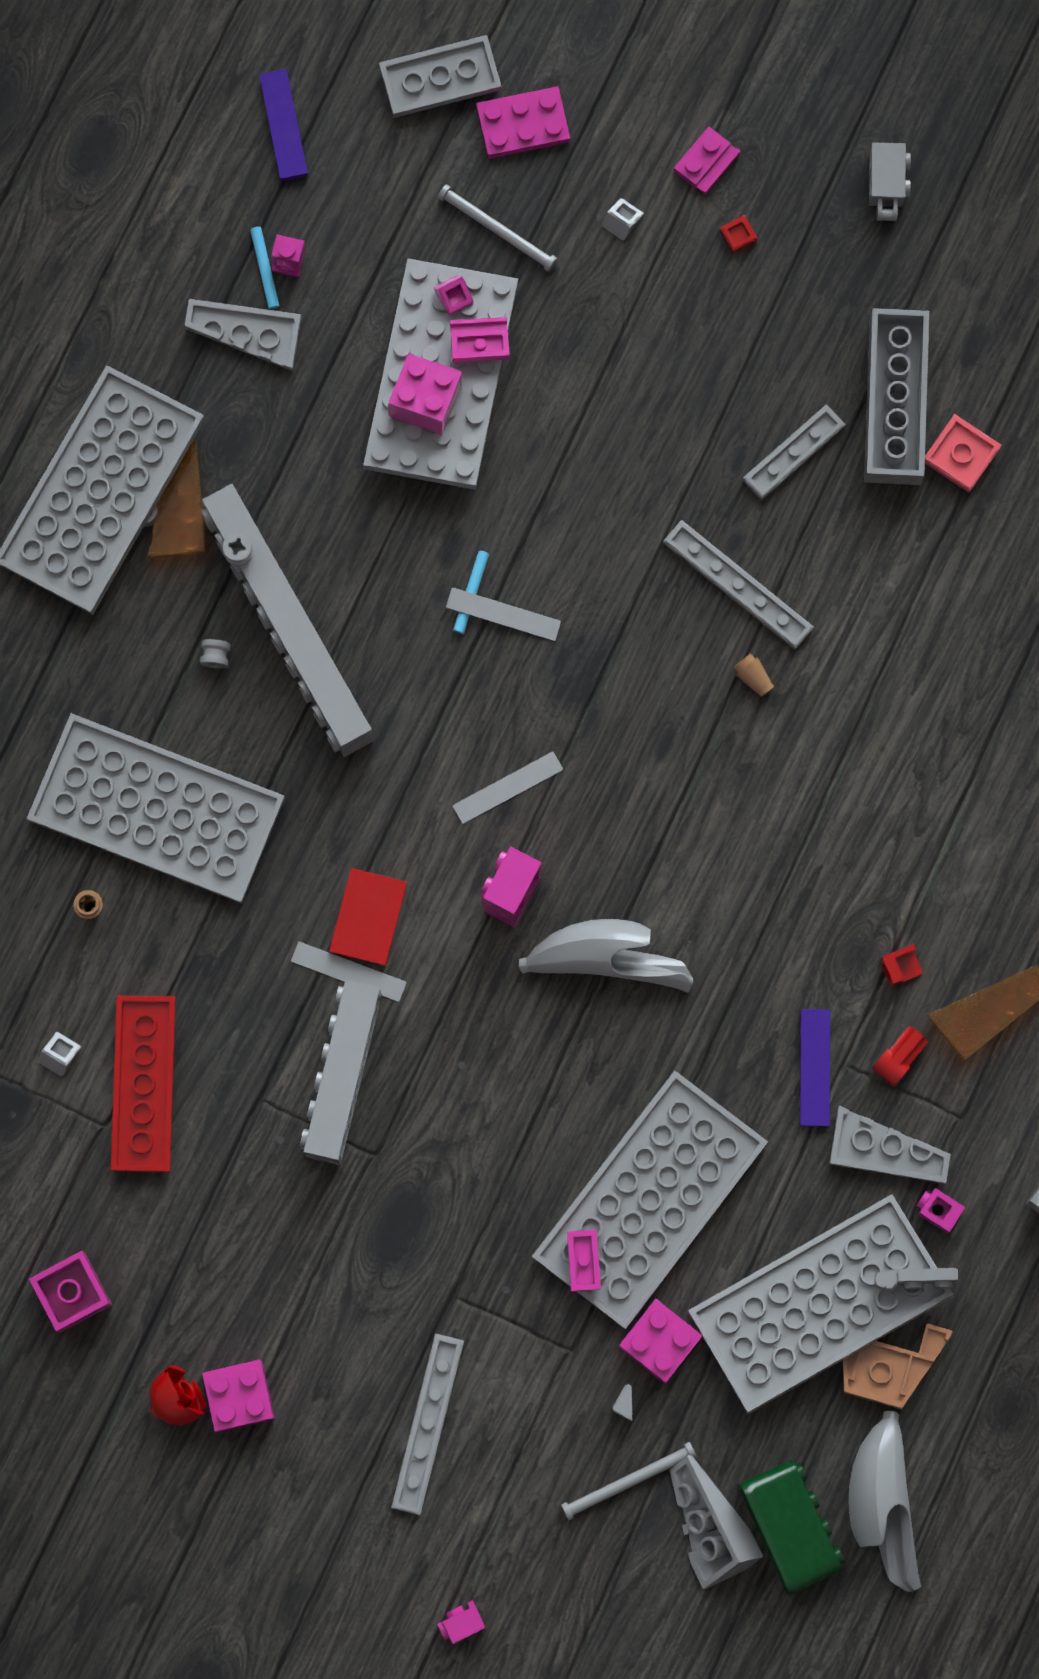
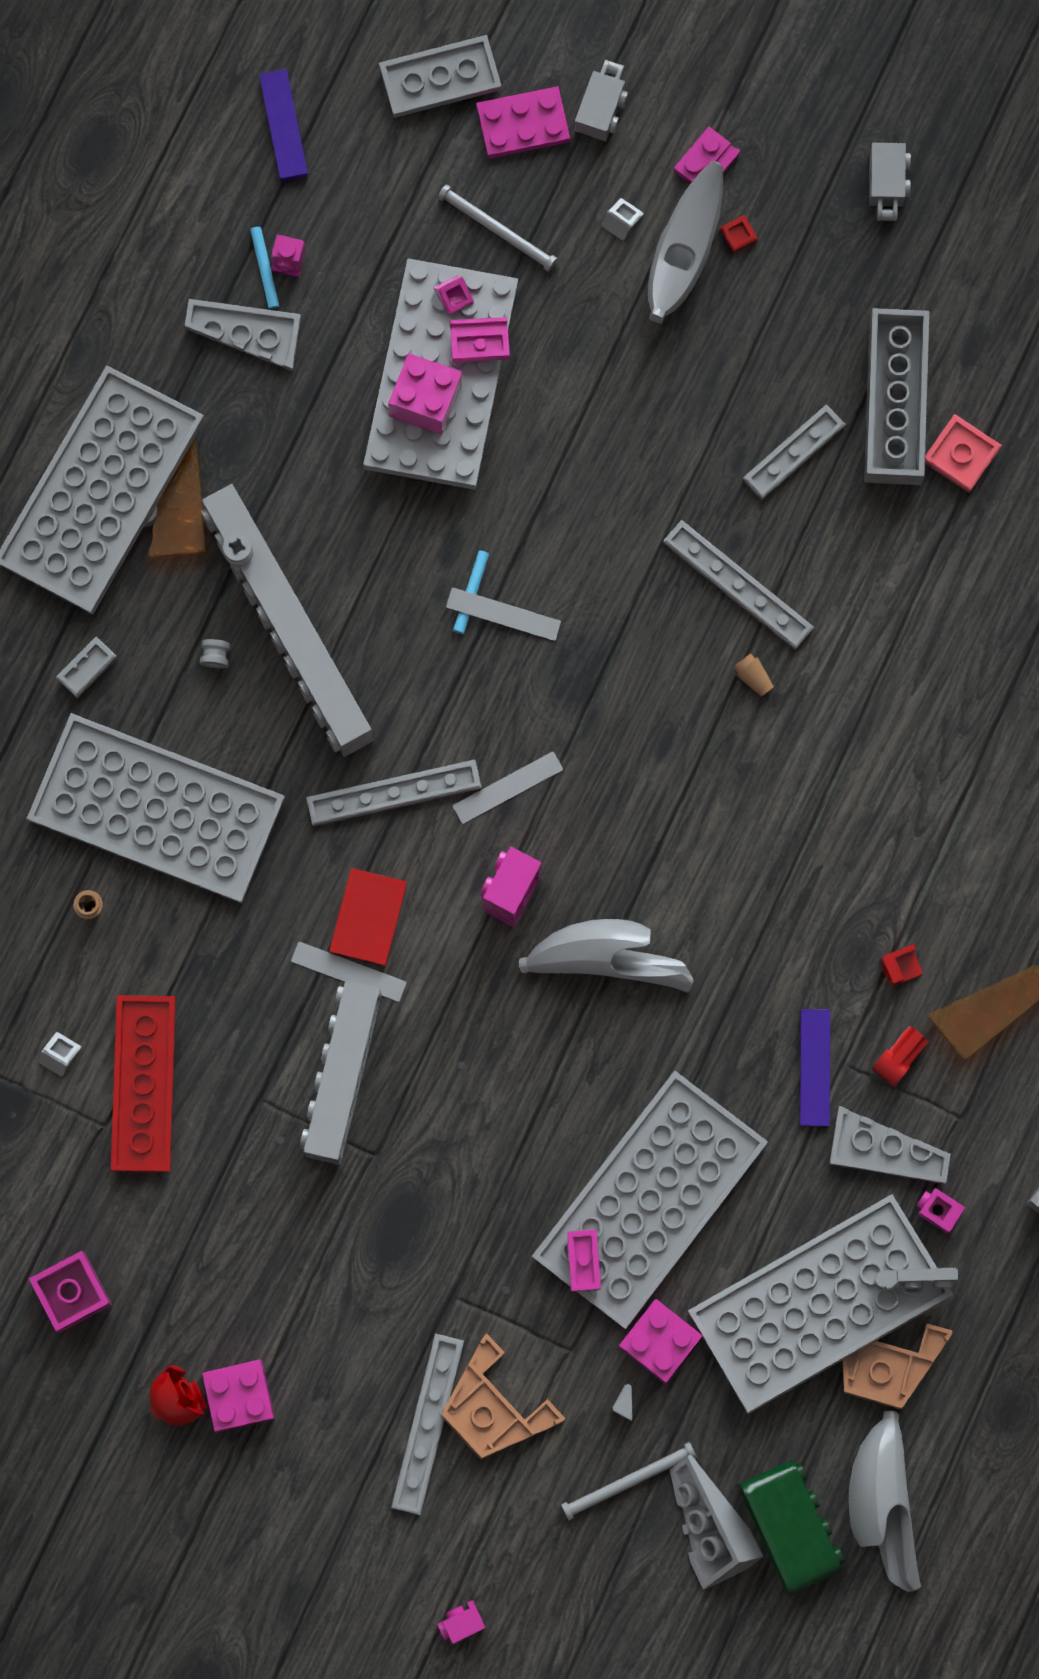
(86, 667): none -> light grey plate
(394, 793): none -> light grey tile
(484, 1416): none -> nougat wing
(601, 102): none -> light grey brick
(685, 243): none -> light grey piece

